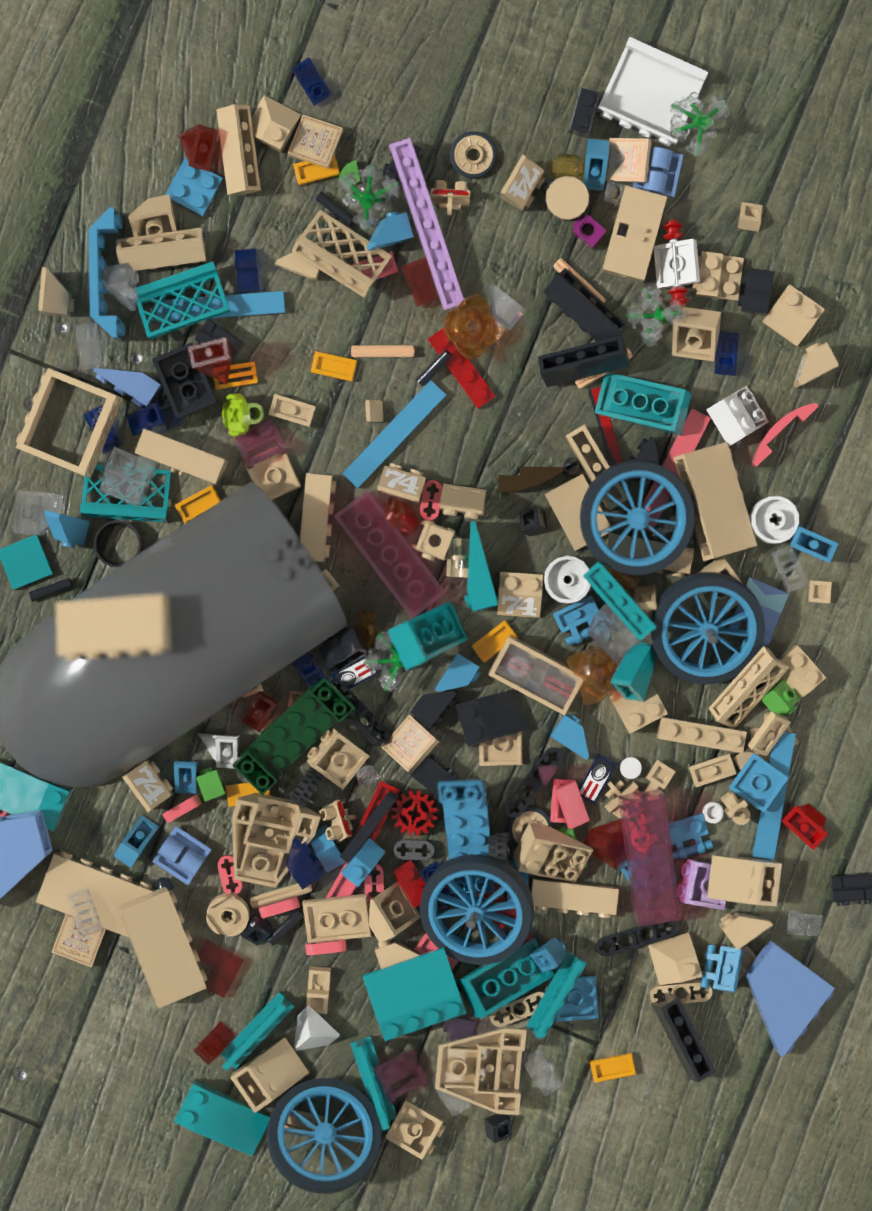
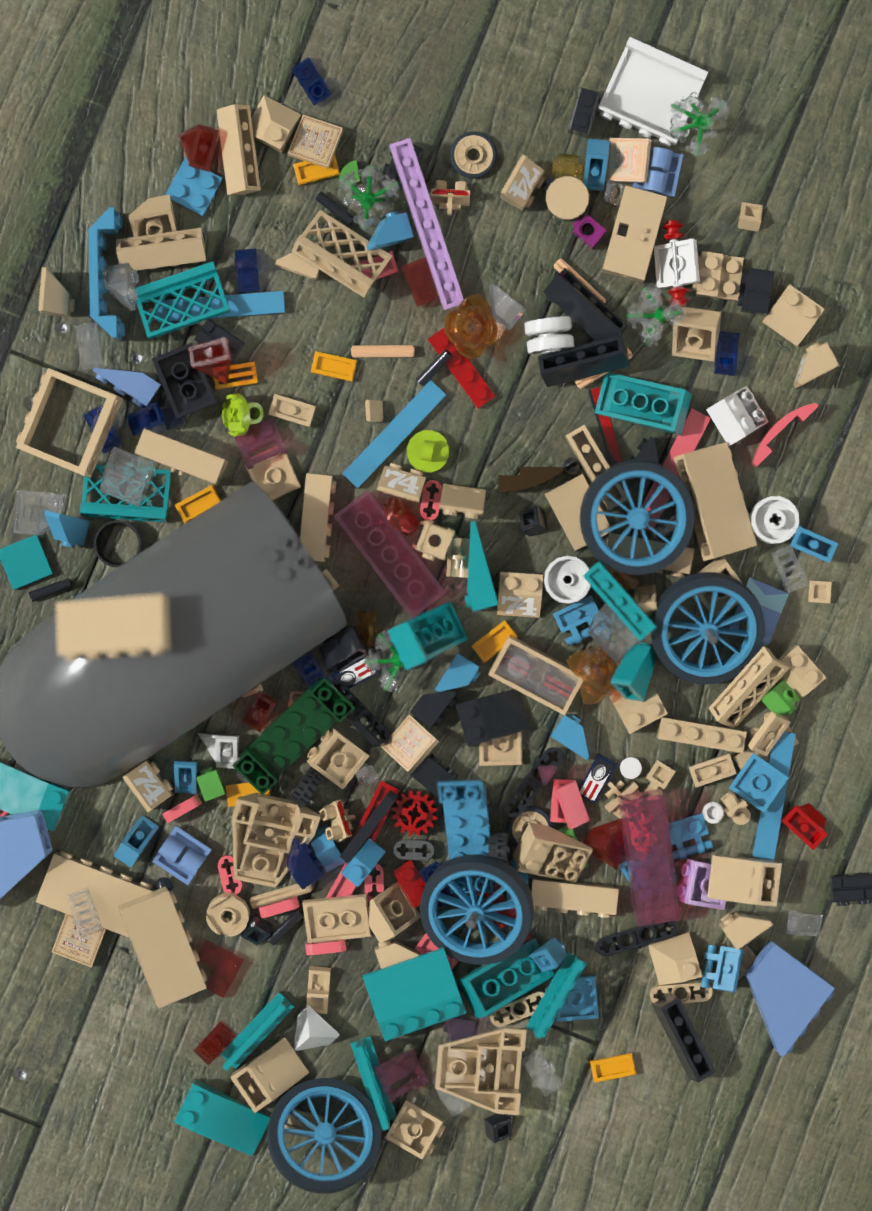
(428, 451): none -> lime tile
(548, 332): none -> white wheel

